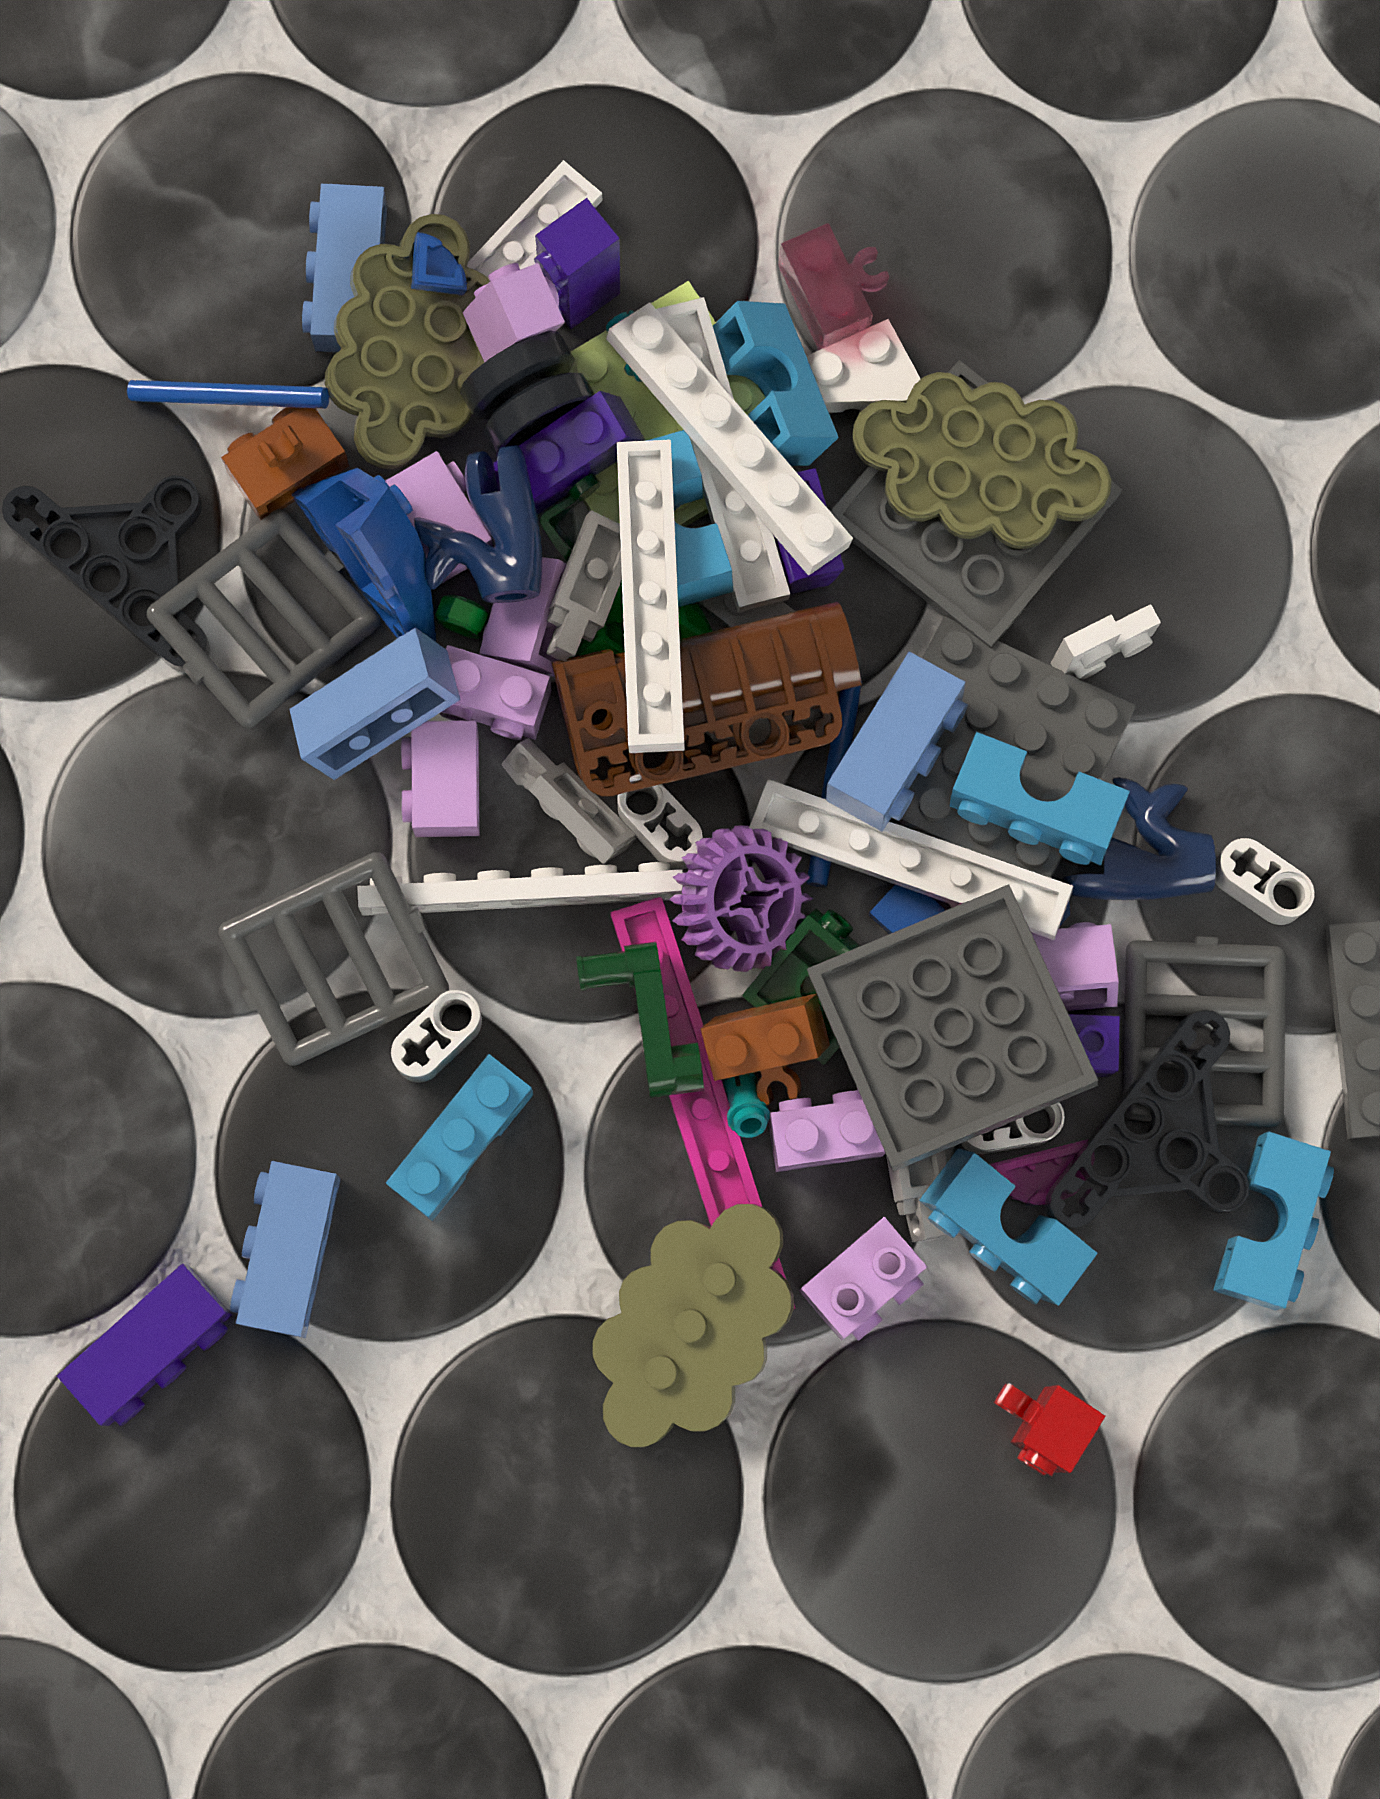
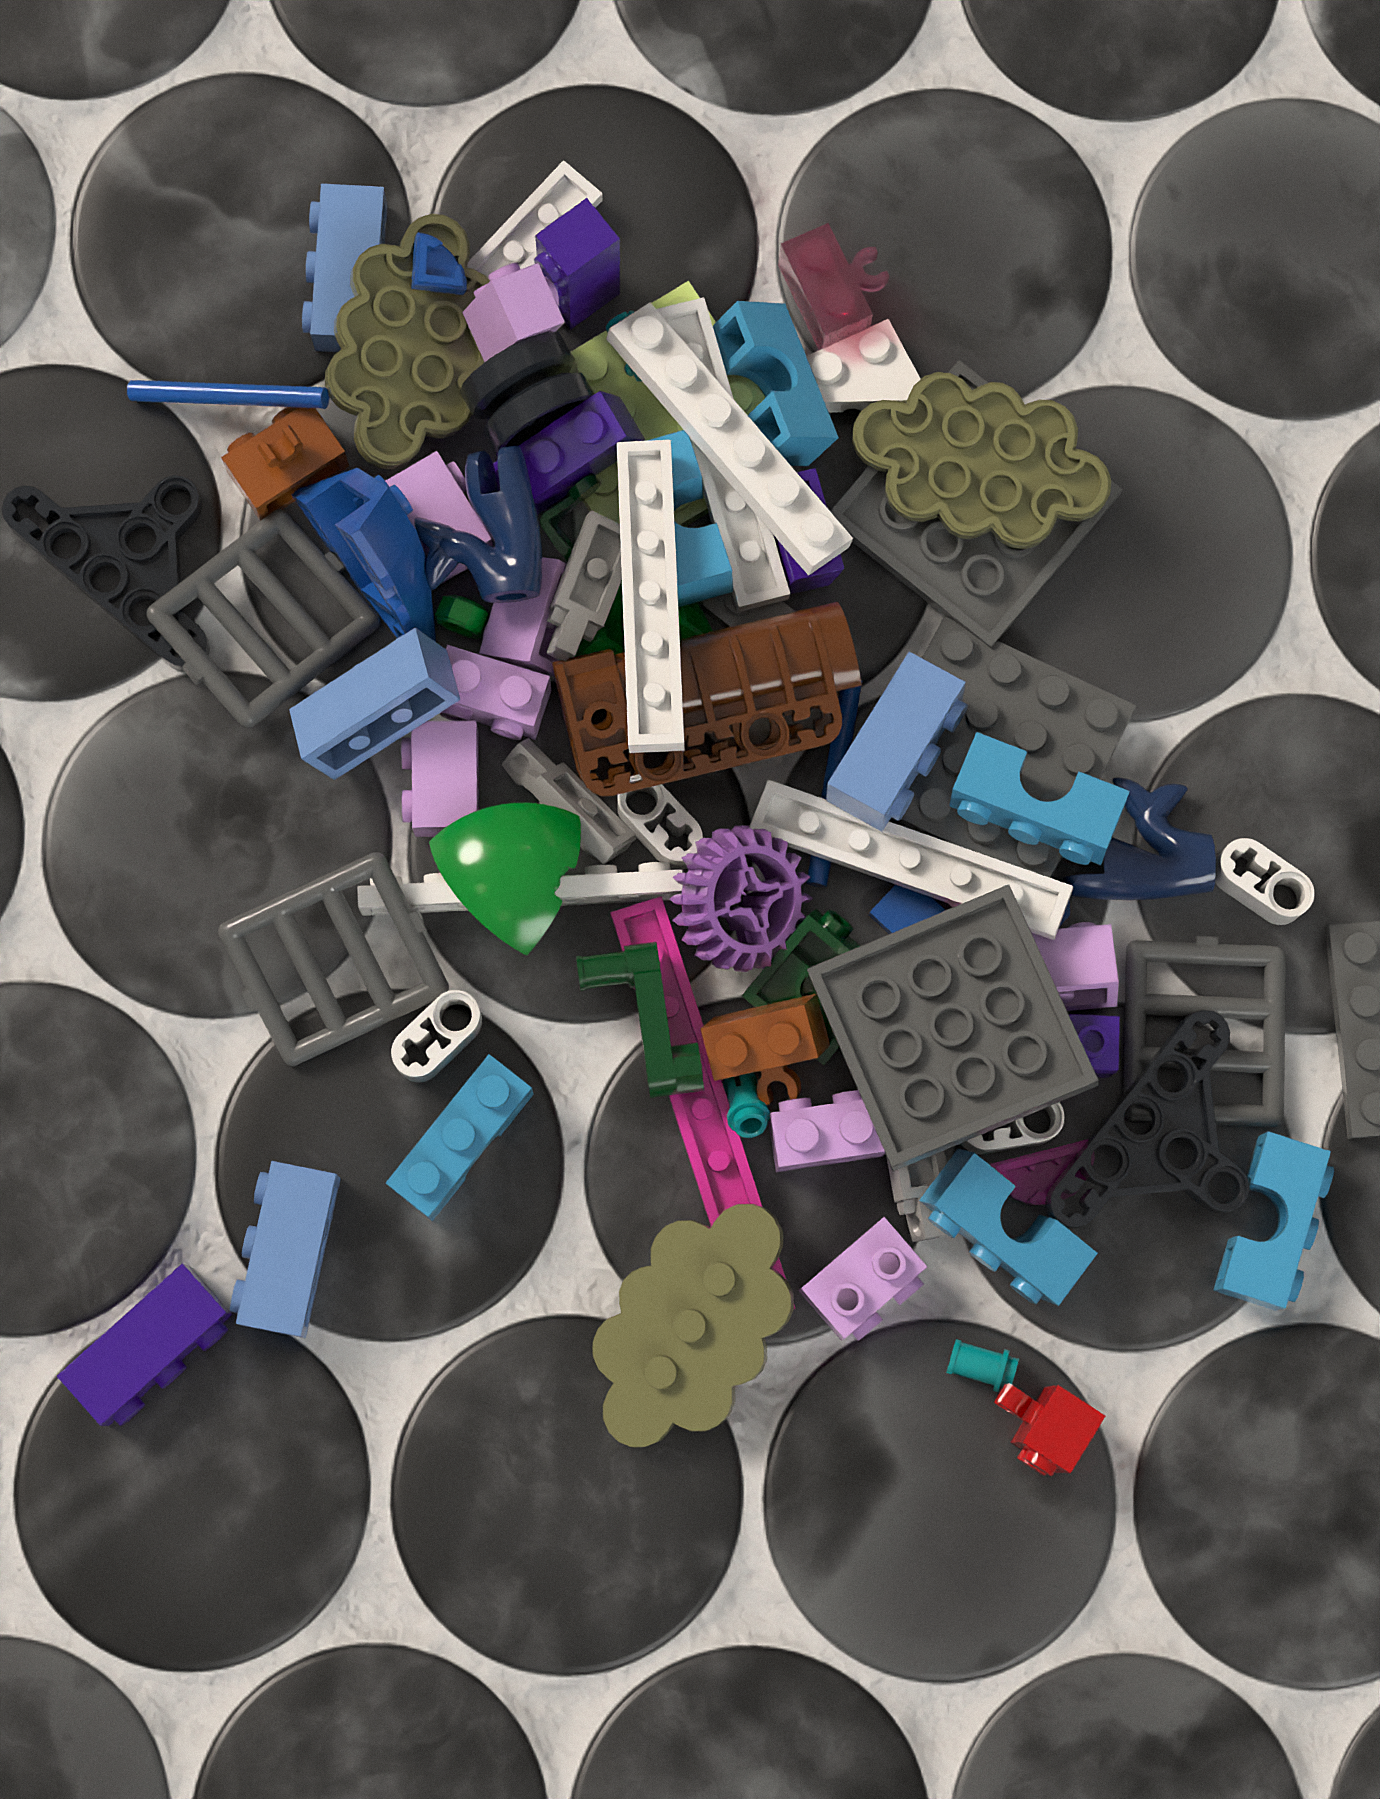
(509, 866): none -> green brick
(982, 1364): none -> teal pin
(1088, 648): white plate -> none

